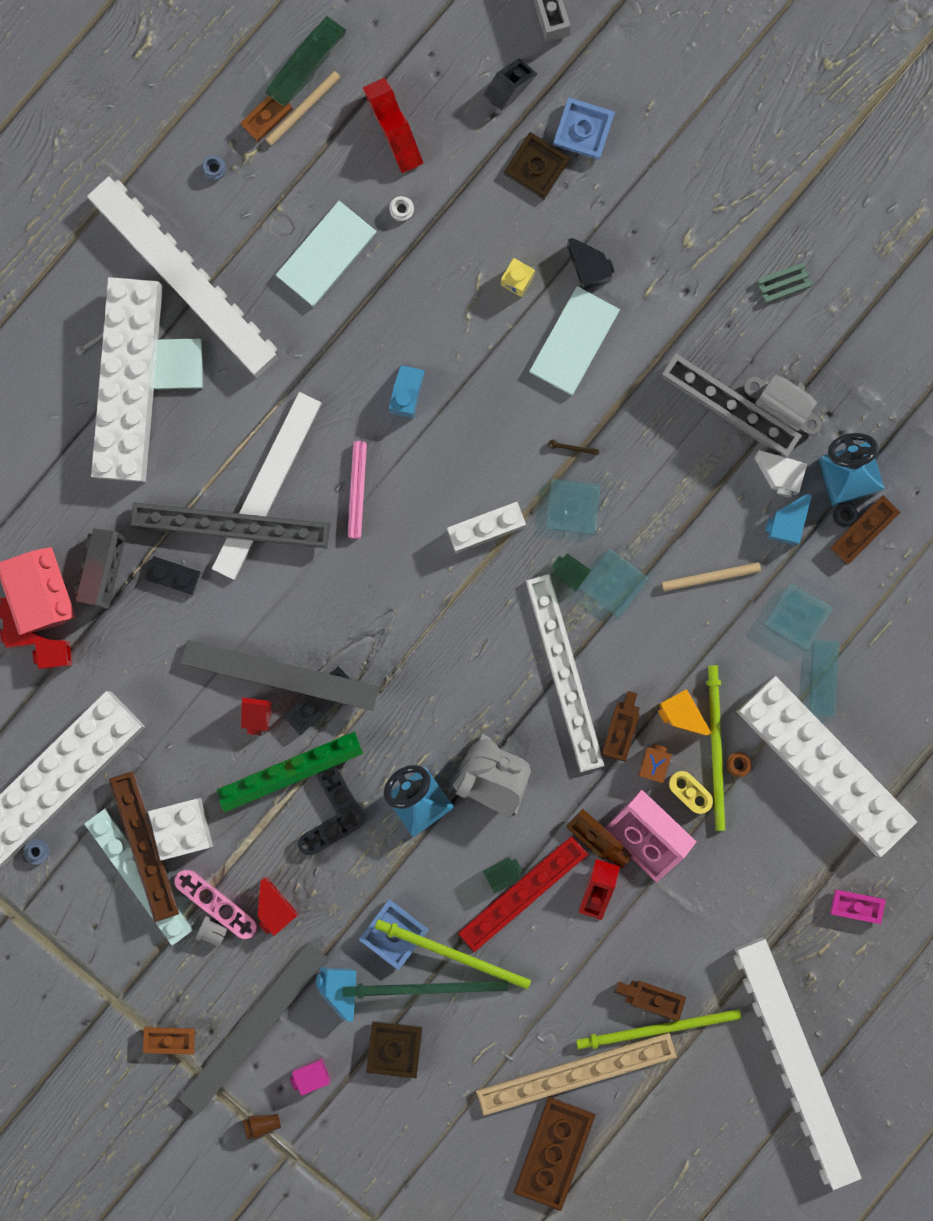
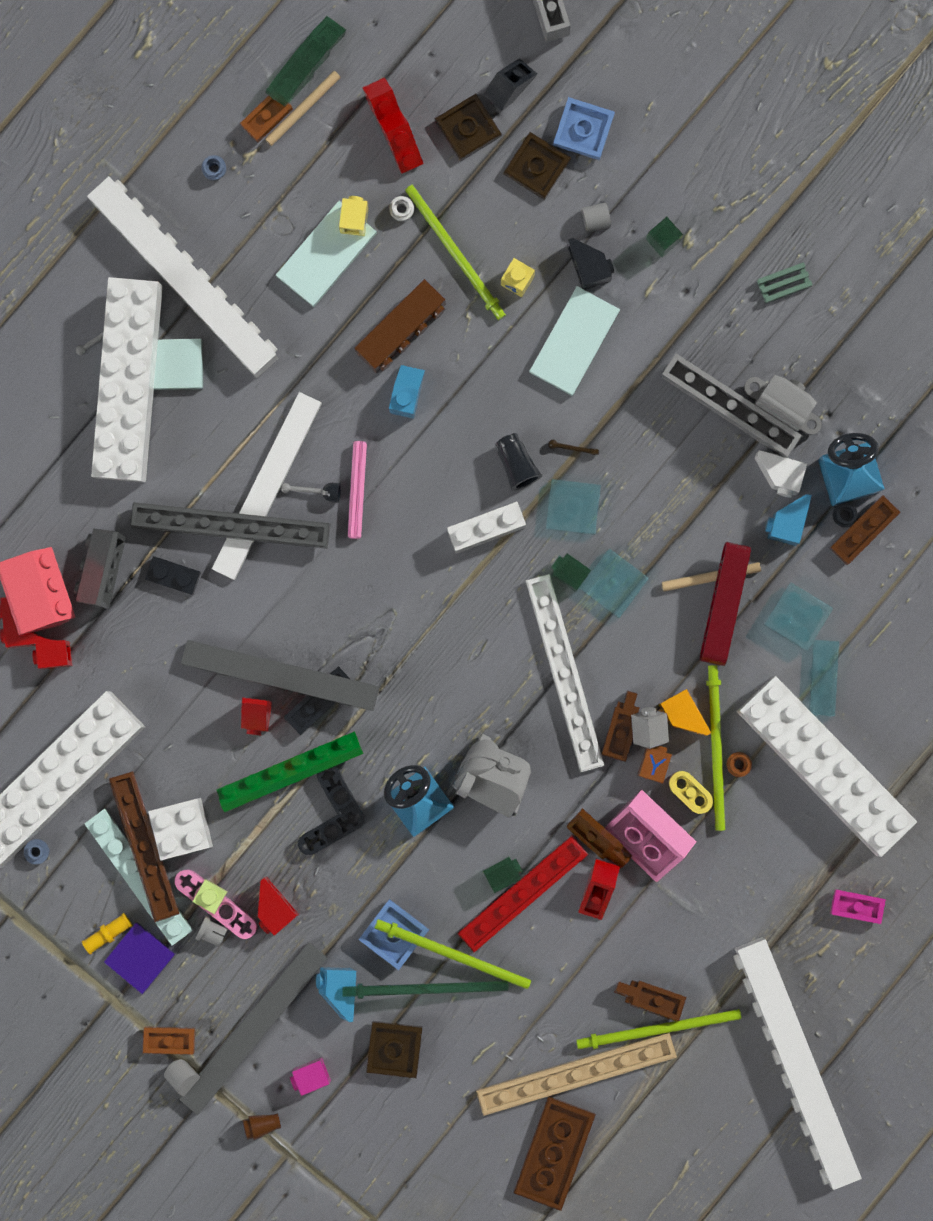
(107, 933): none -> yellow pin
(139, 958): none -> dark purple tile
(181, 1076): none -> light grey brick
(210, 896): none -> yellowish green plate
(330, 491): none -> hinge
(353, 216): none -> light yellow brick
(400, 326): none -> reddish brown brick
(468, 127): none -> dark brown tile
(491, 302): none -> lime bar
(517, 462): none -> black plant
(596, 217): none -> light grey brick
(650, 728): none -> light grey brick
(664, 236): none -> clear green brick
(725, 603): none -> dark red beam

